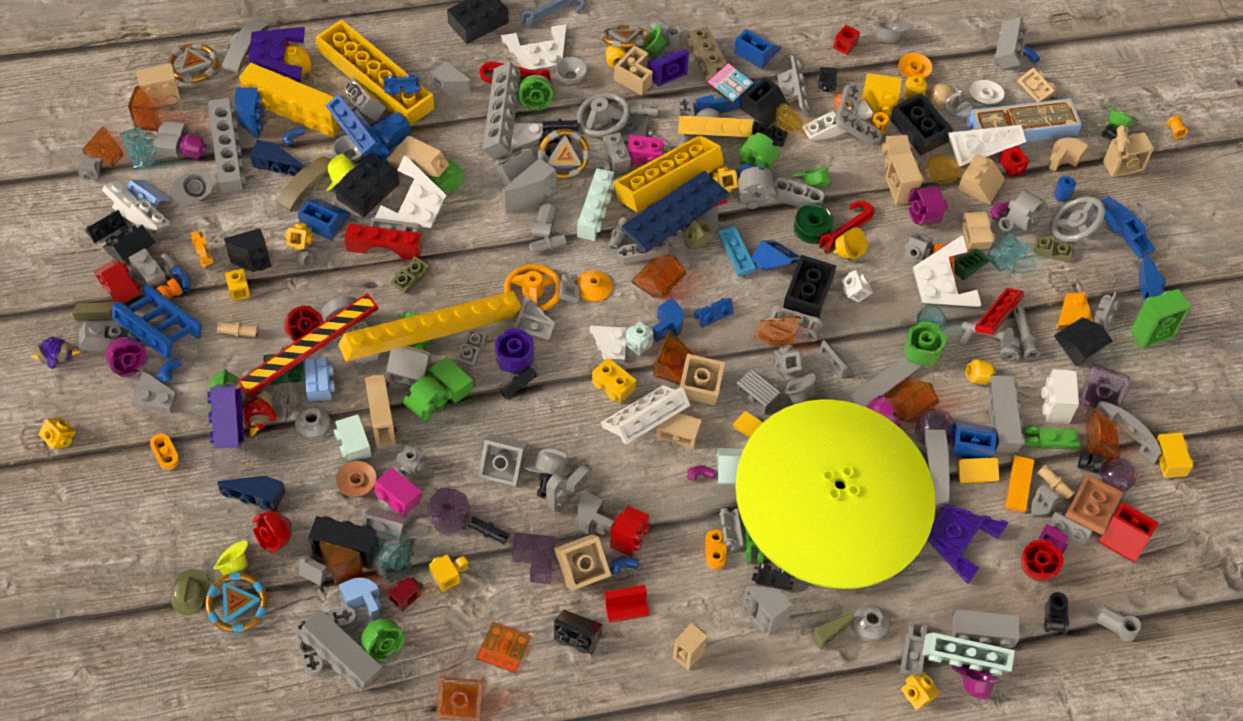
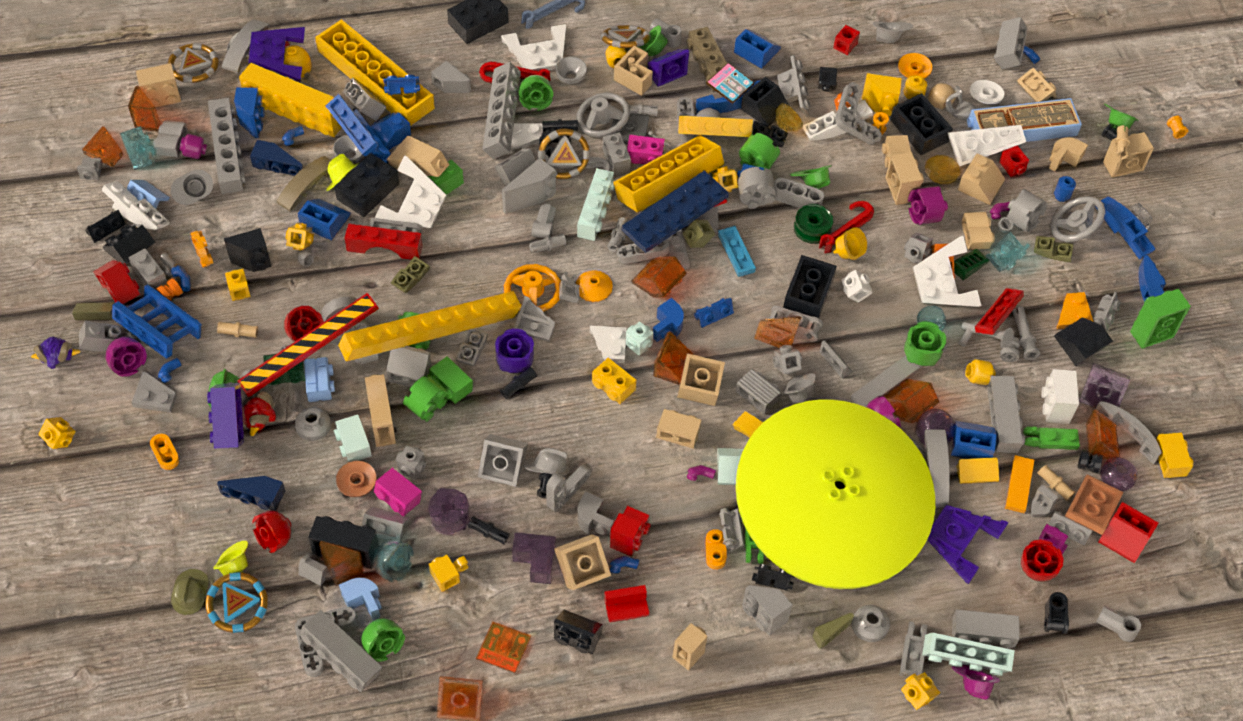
(404, 593): dark red brick -> none
(646, 413): white fence -> none
(773, 254): blue slope -> none

